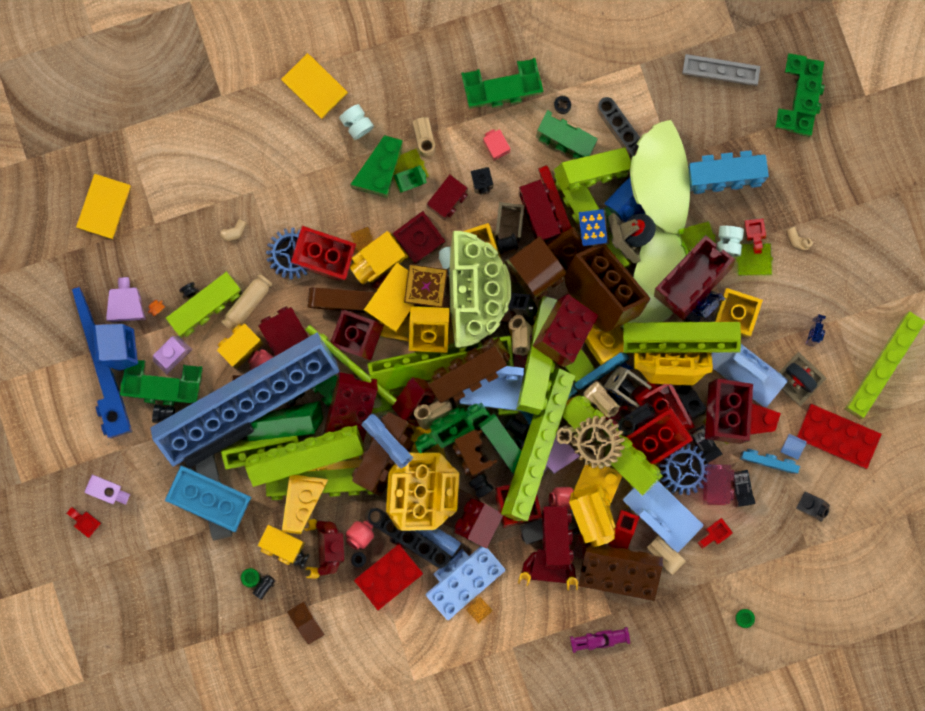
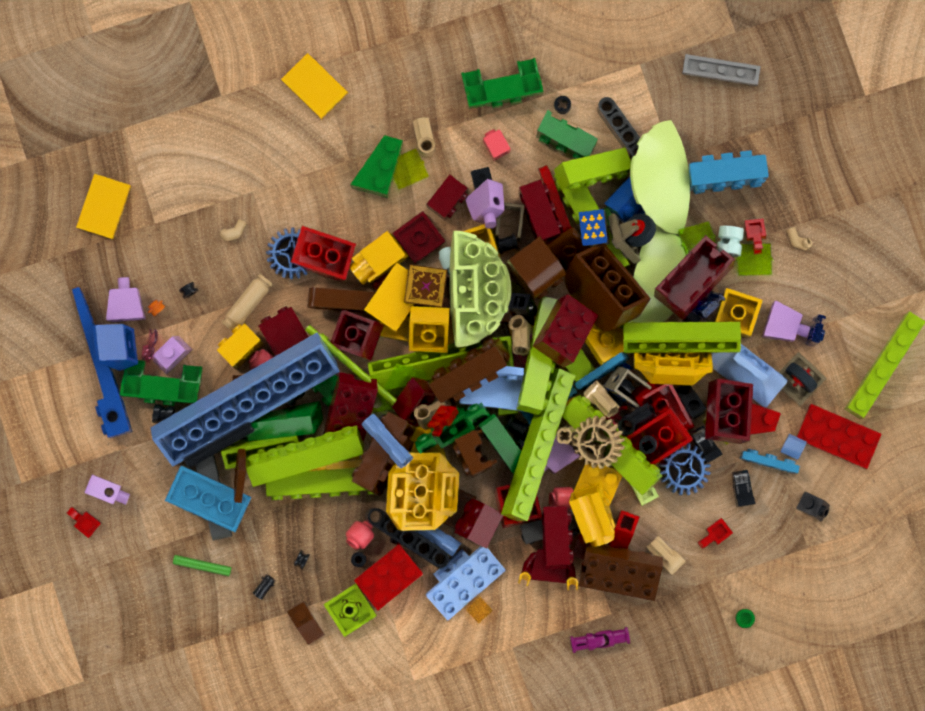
(149, 350): none -> clear pink plate
(202, 565): none -> bright green piece
(203, 305): lime brick -> none
(239, 476): none -> reddish brown tile
(250, 577): green tile -> none
(280, 544): yellow brick -> none
(301, 500): yellow wing -> none
(329, 547): dark red torso -> none
(336, 607): none -> lime plate
(356, 122): light aqua wheel -> none
(362, 238): clear yellow tile -> none
(410, 178): green bracket -> none
(443, 417): none -> red plate
(479, 481): black wheel -> none
(486, 203): none -> lavender torso
(651, 449): none -> black bush
(664, 515): light blue bracket -> none
(718, 486): clear pink piece -> none
(784, 324): none -> lavender torso
(806, 96): green bracket -> none

